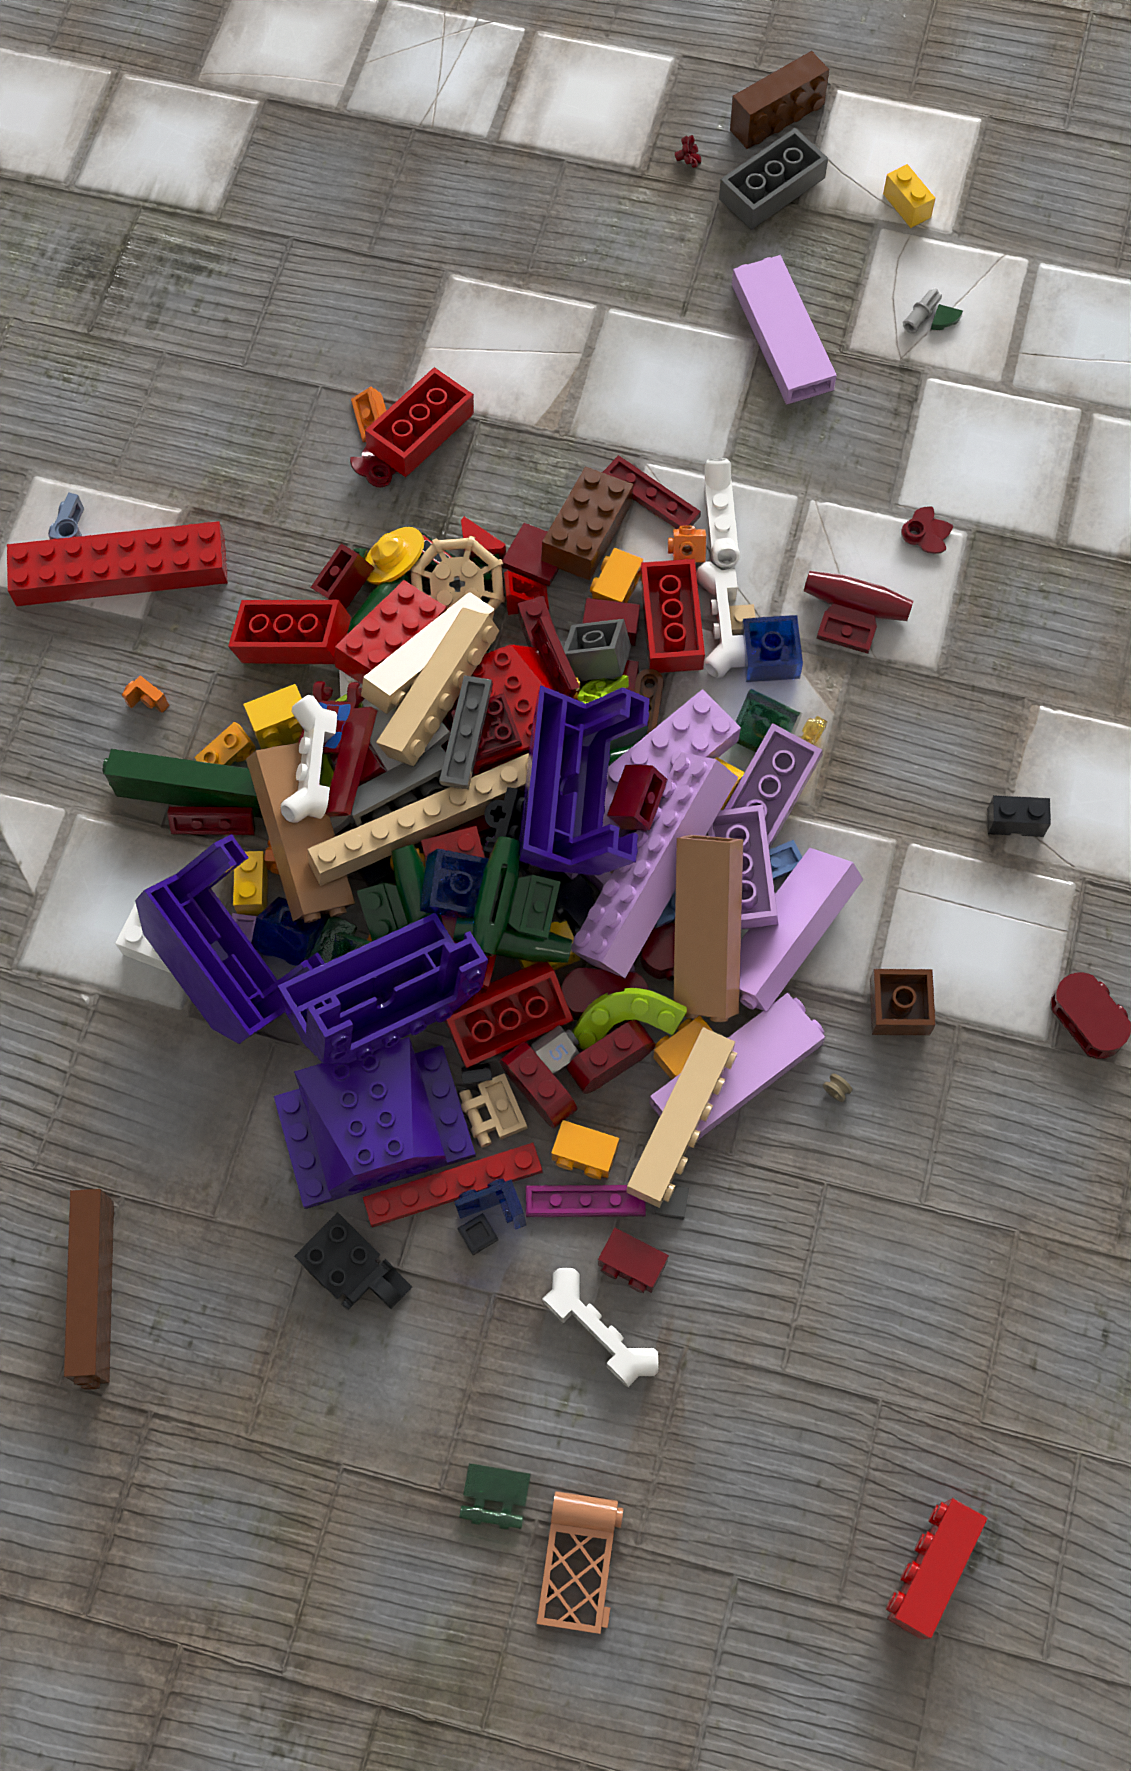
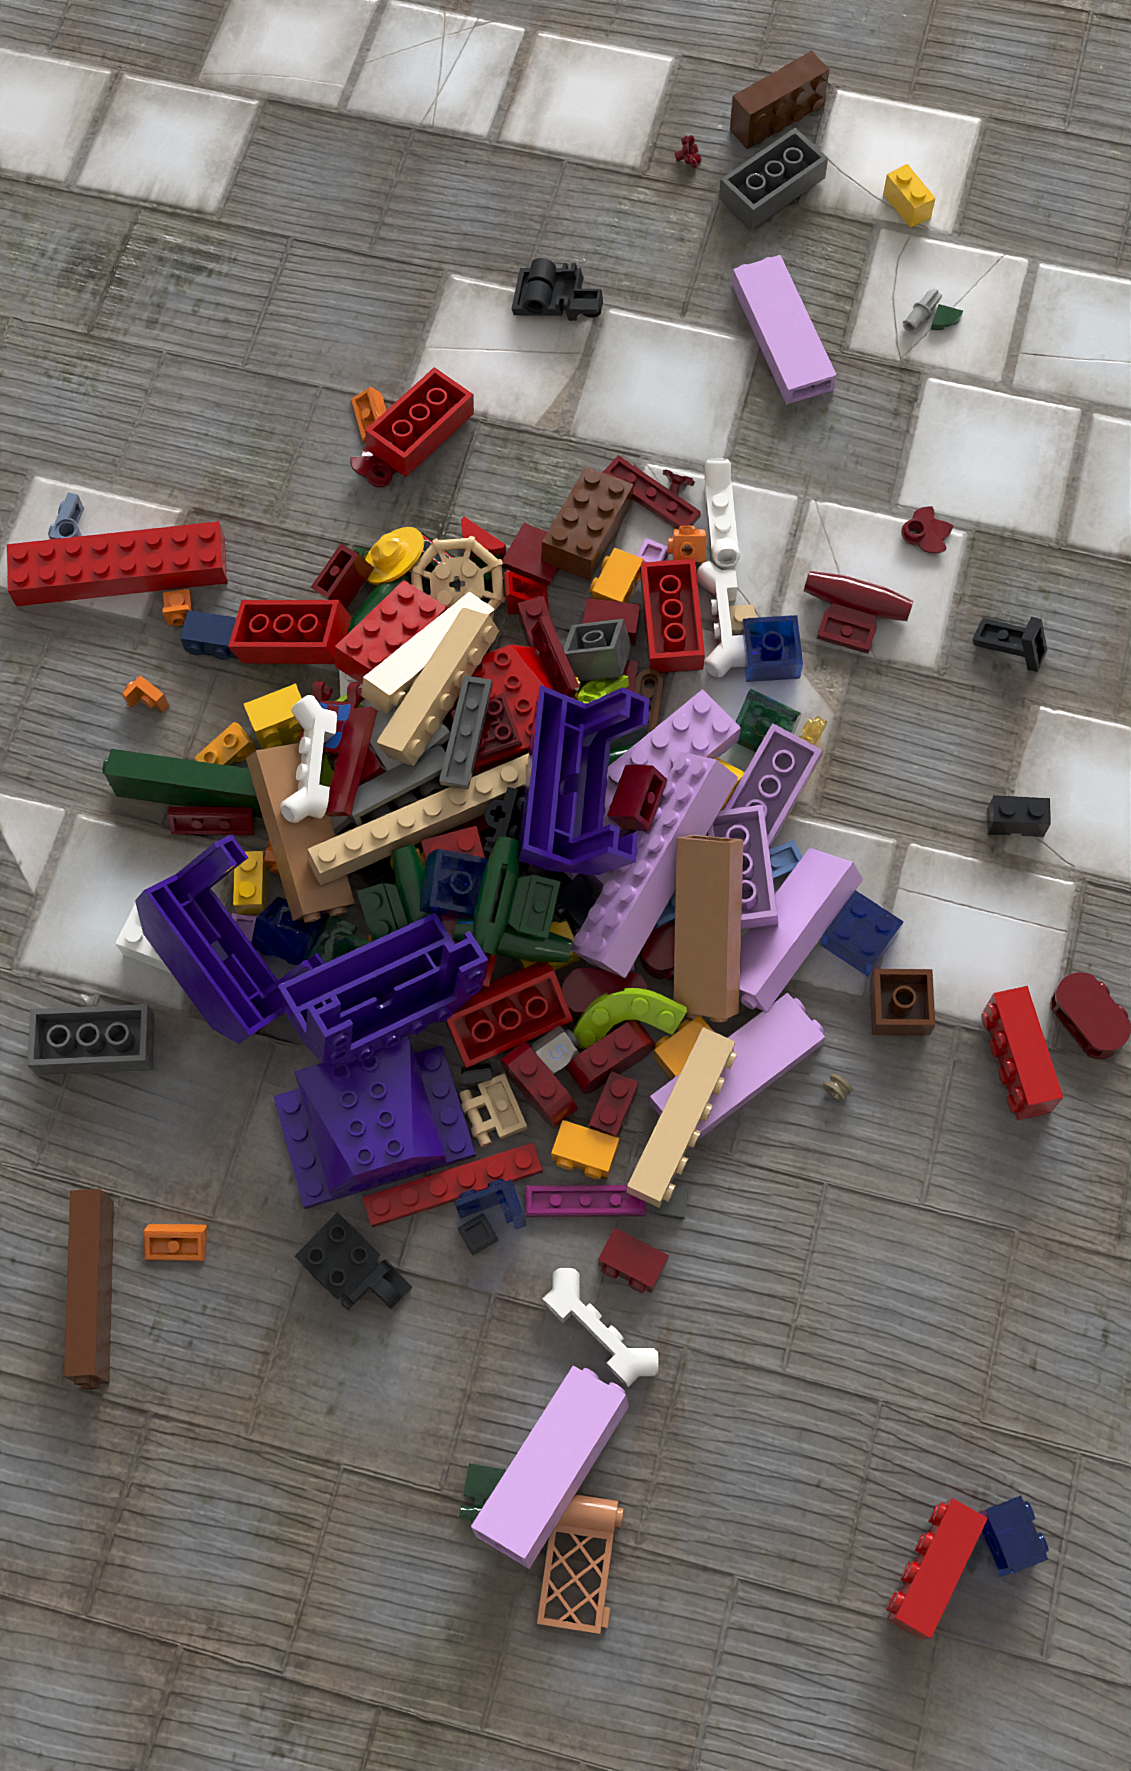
(91, 1039): none -> dark grey brick
(175, 1242): none -> orange slope
(176, 606): none -> orange bracket
(208, 634): none -> dark blue brick
(550, 290): none -> black plate
(551, 1466): none -> lavender brick
(614, 1104): none -> dark red brick
(652, 551): none -> lavender tile
(677, 481): none -> dark red plant
(861, 933): none -> clear blue brick
(1013, 1536): none -> clear blue brick
(1014, 640): none -> black bracket
(1021, 1053): none -> red brick

